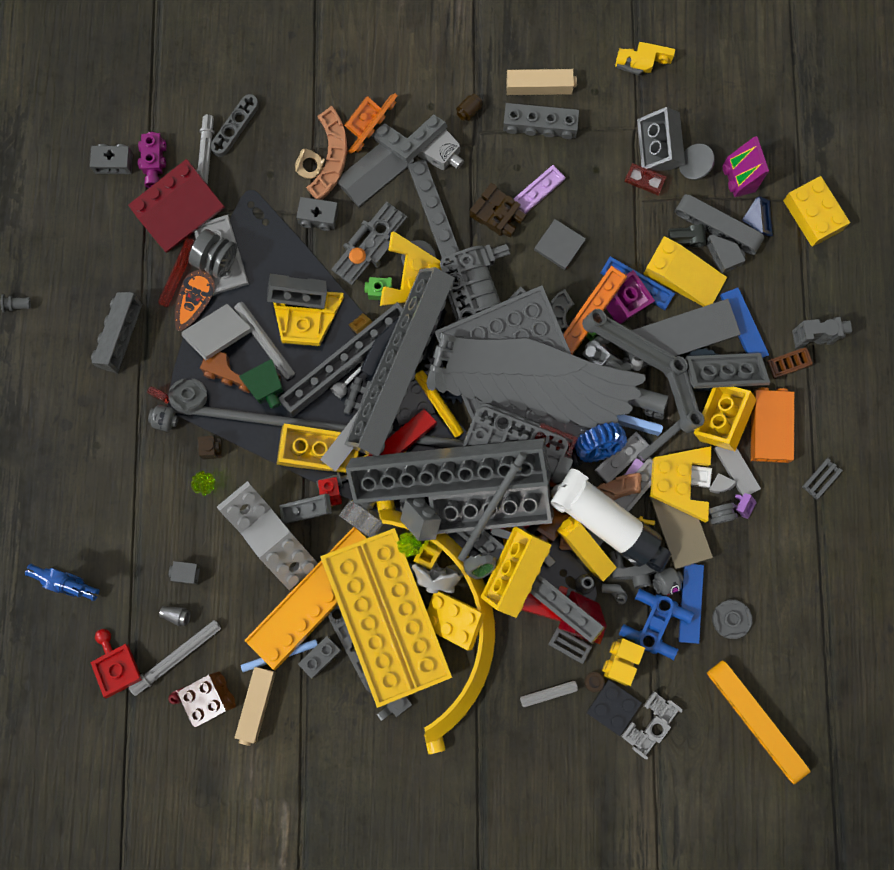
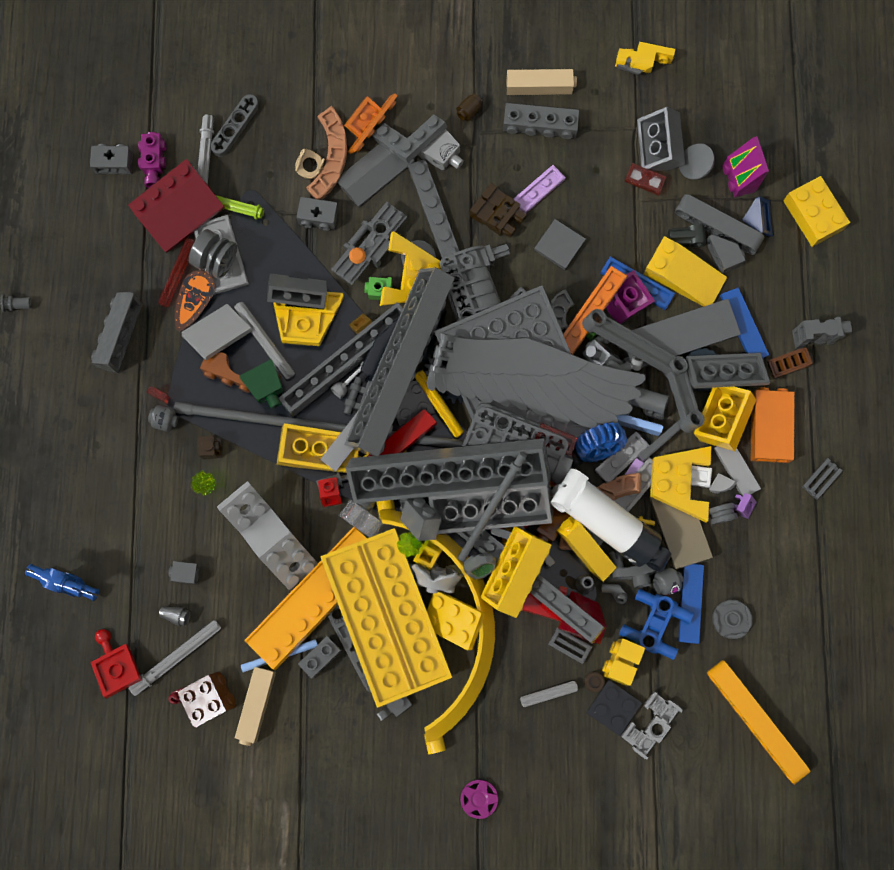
(187, 395): dark grey tile -> none
(243, 208): none -> lime axle
(305, 509): dark grey tile -> none
(479, 799): none -> magenta wheel

